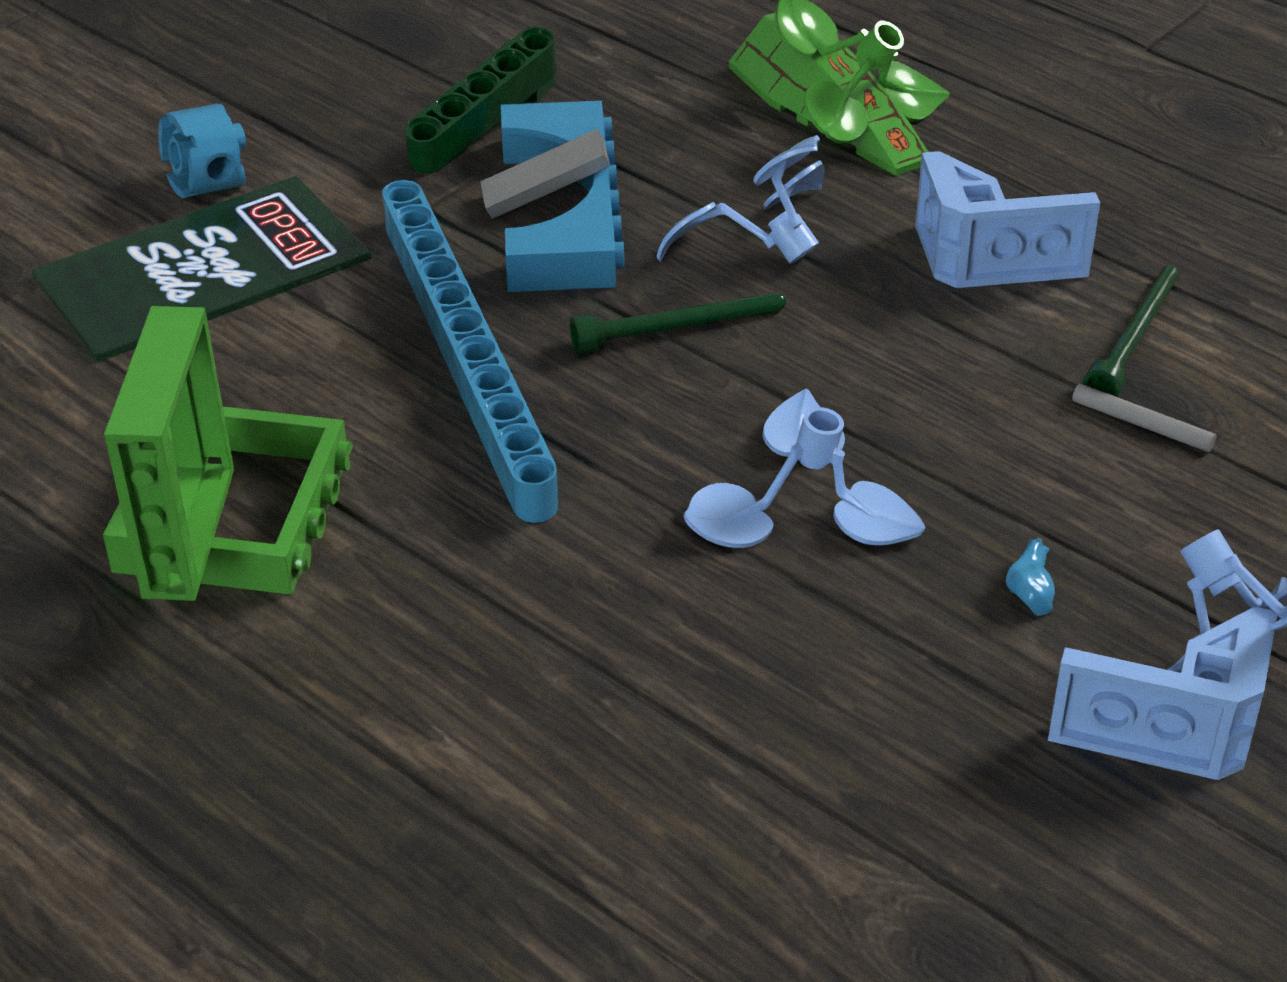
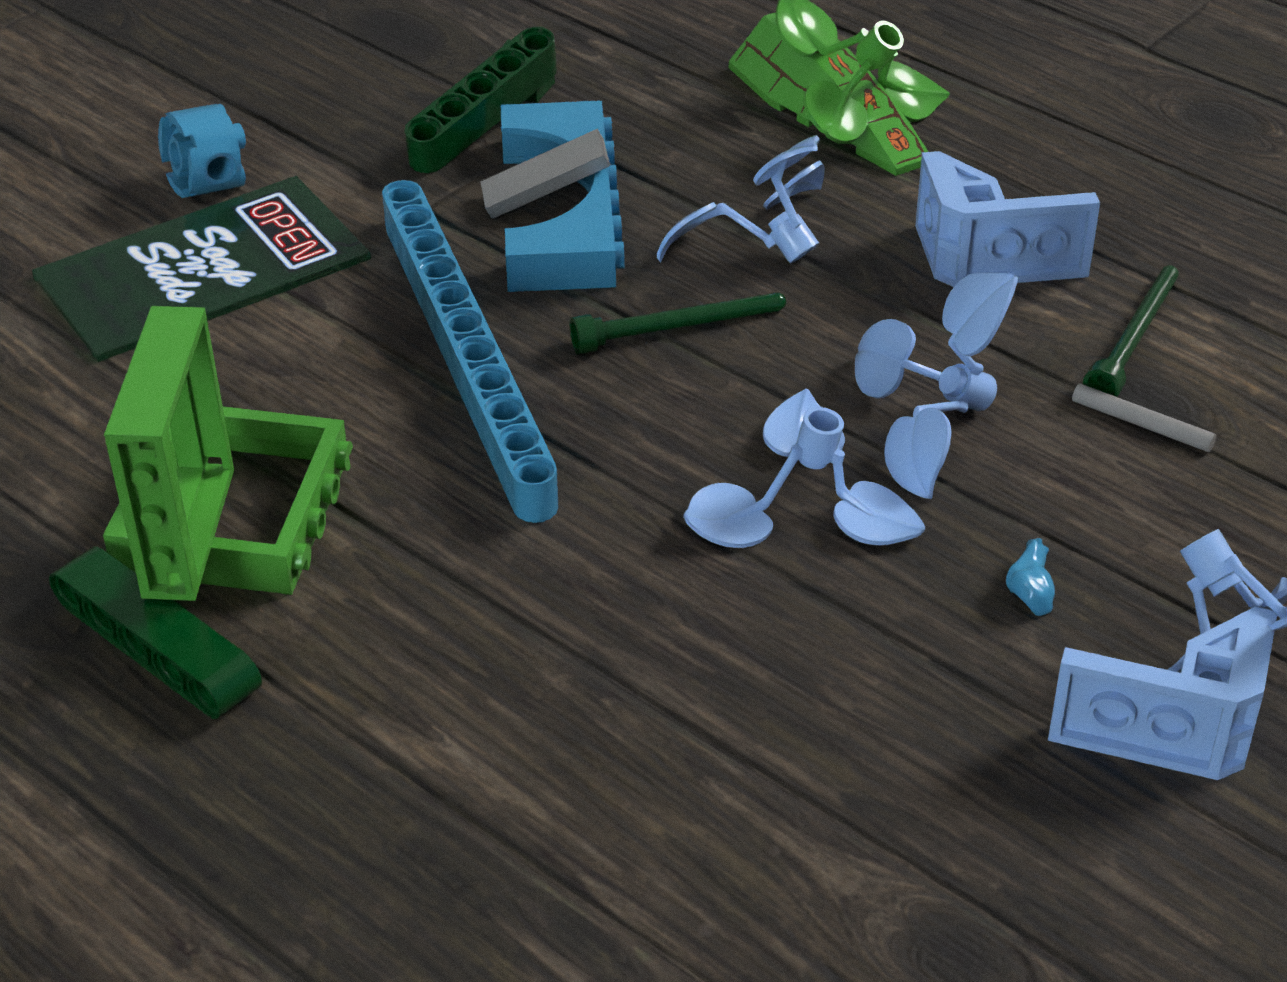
(156, 633): none -> dark green beam
(920, 443): none -> light blue plant

